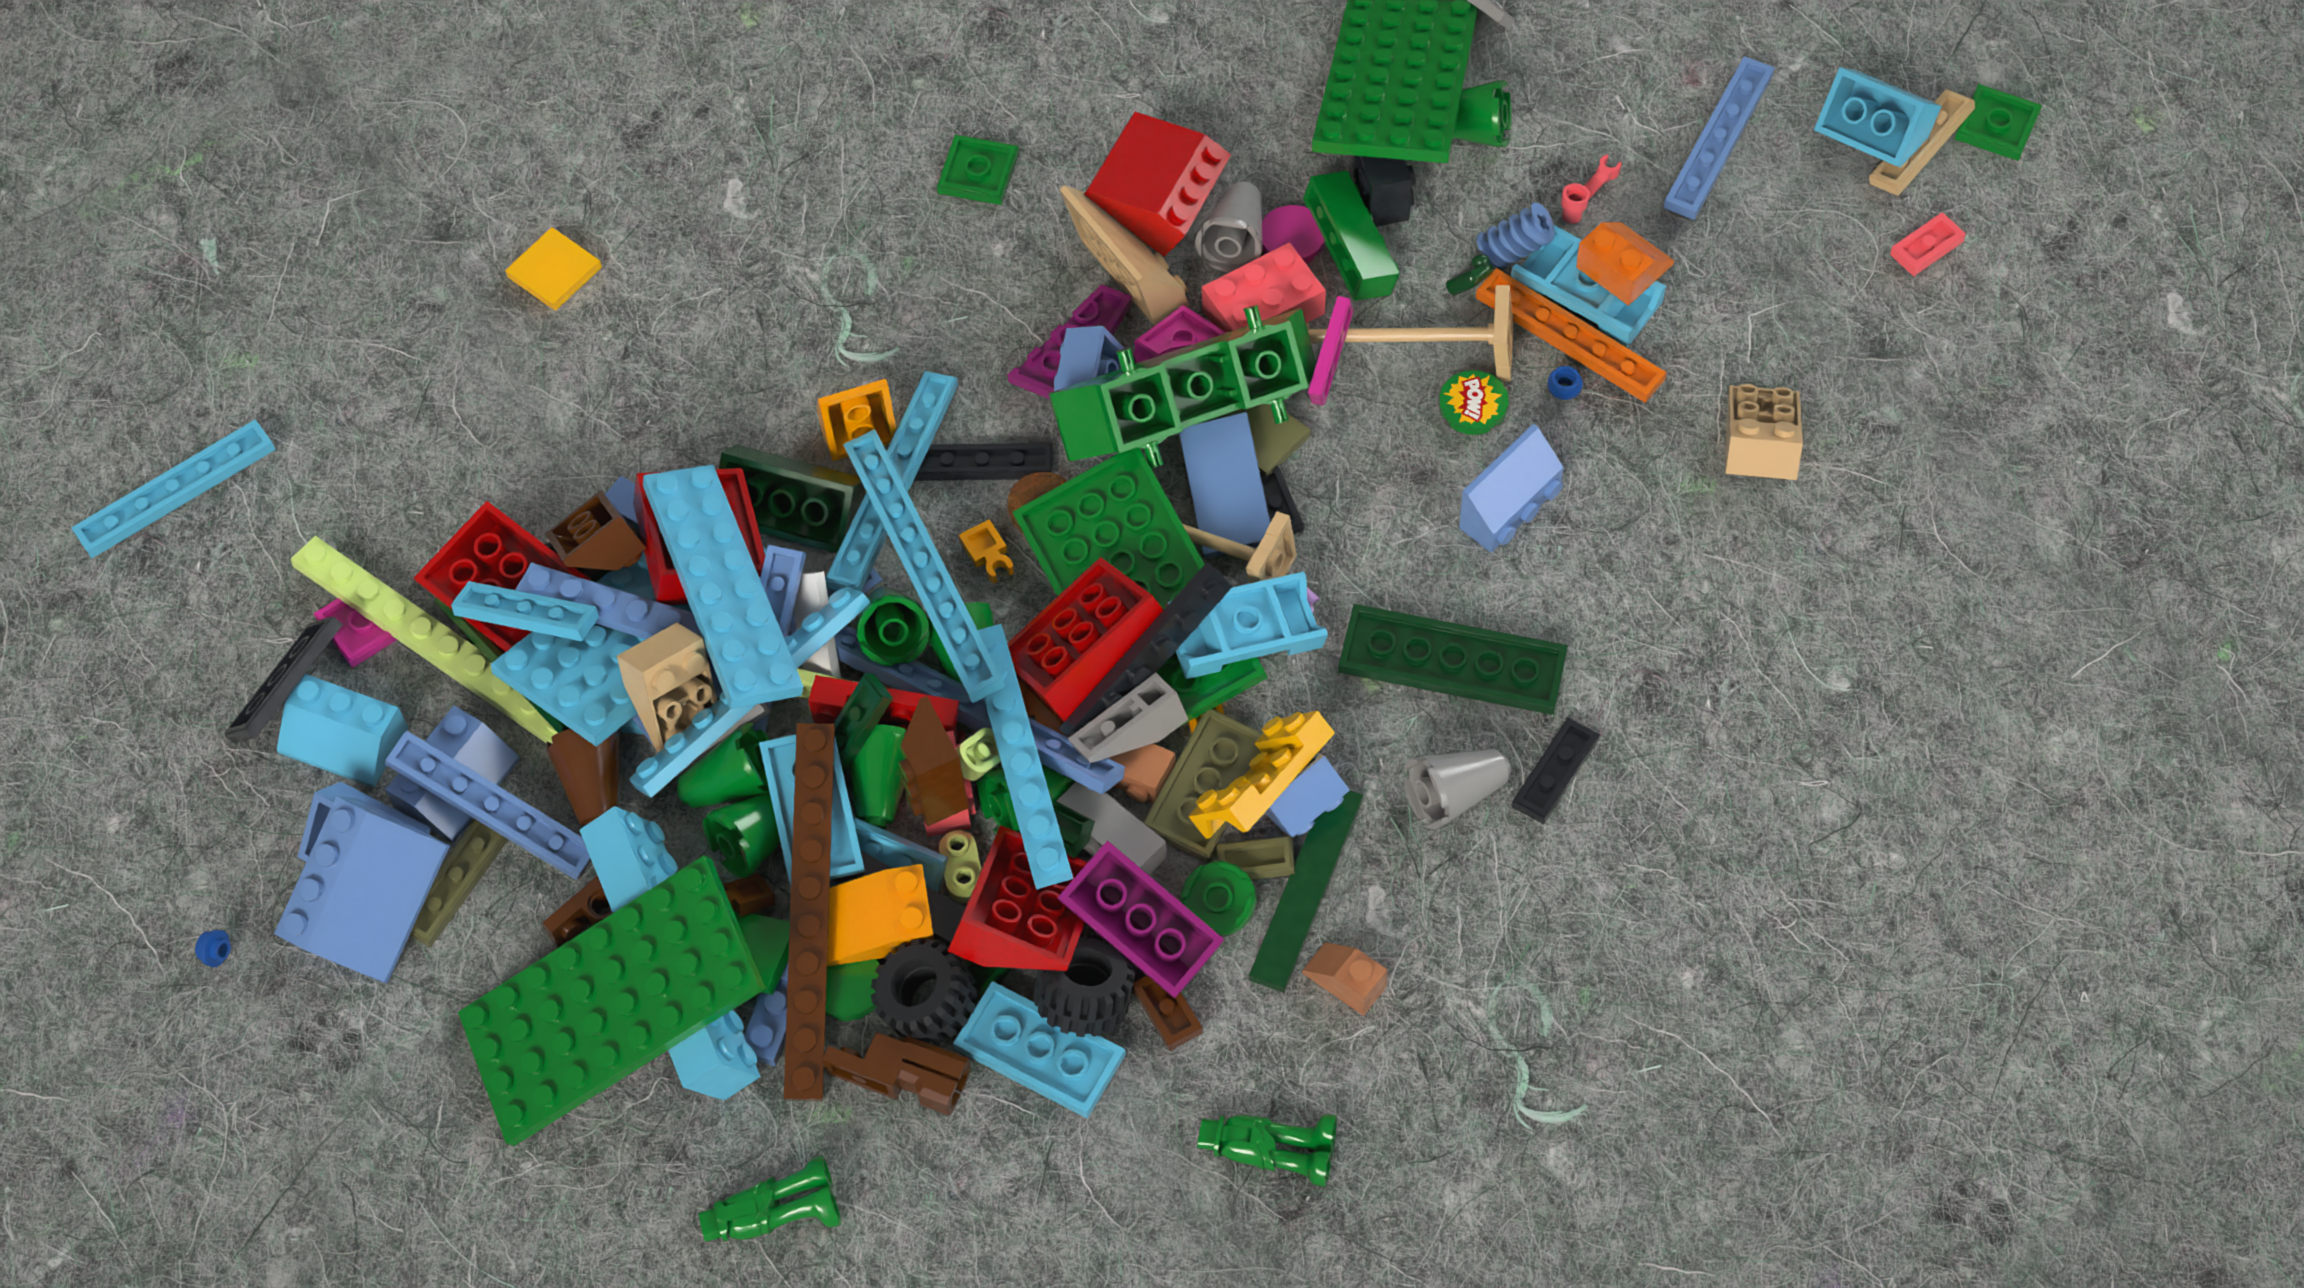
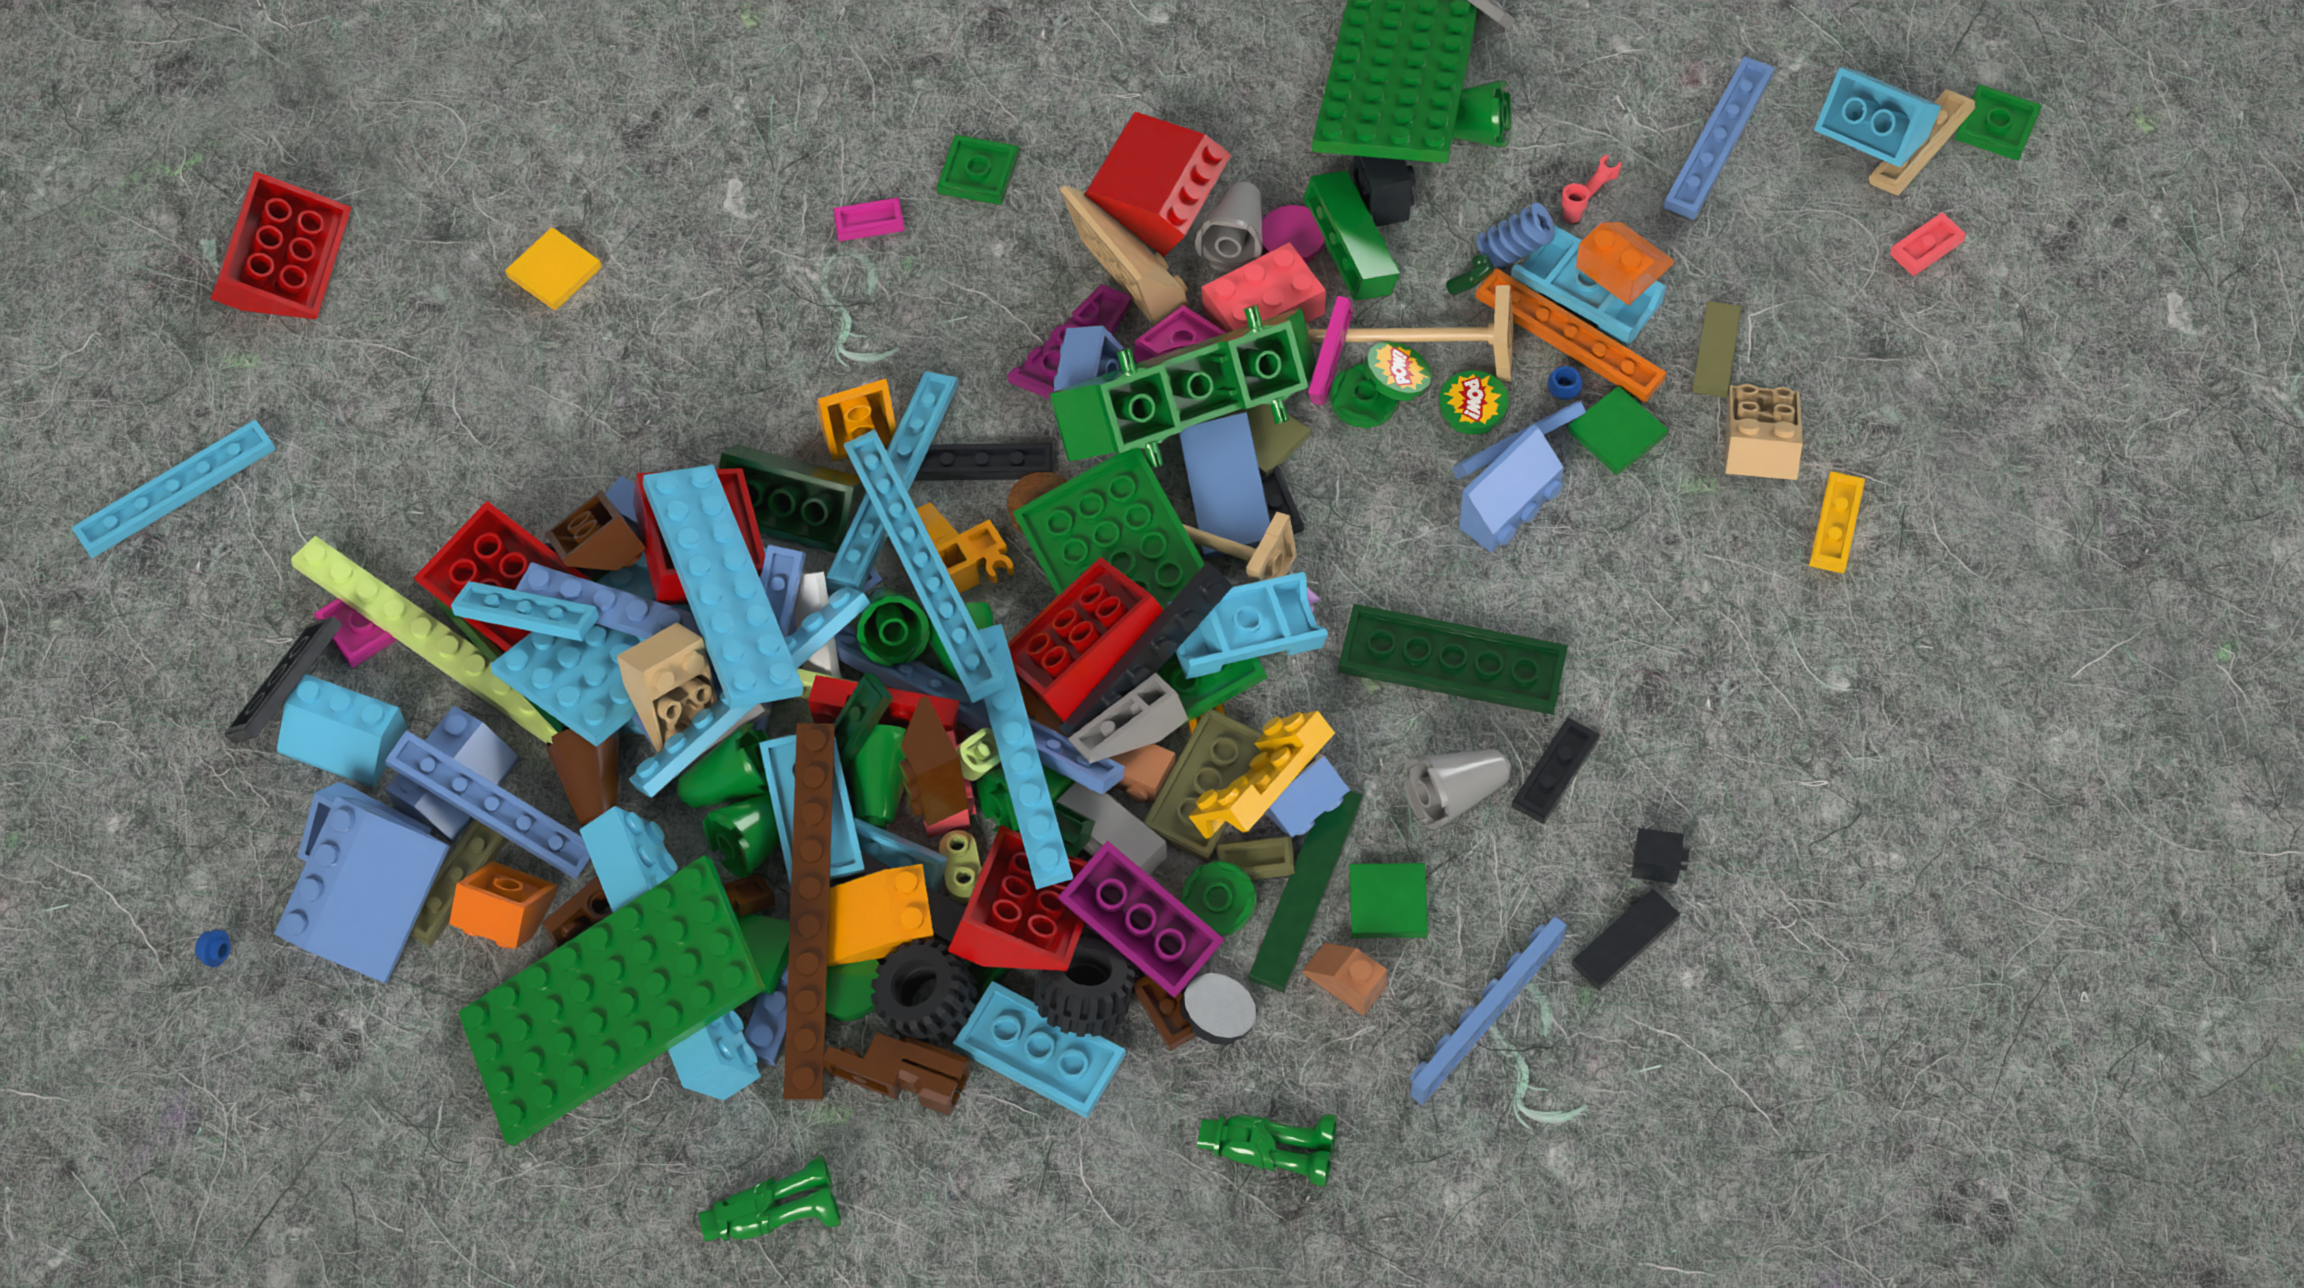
(280, 250): none -> red slope
(501, 904): none -> orange slope
(868, 219): none -> dark pink tile
(951, 548): none -> light orange slope
(1218, 1008): none -> tile
(1358, 401): none -> green tile
(1388, 900): none -> green tile
(1397, 370): none -> tile
(1477, 1020): none -> medium blue plate
(1493, 452): none -> medium blue tile
(1617, 430): none -> green tile
(1625, 939): none -> black tile
(1659, 855): none -> black brick
(1716, 349): none -> olive tile
(1837, 522): none -> yellow tile

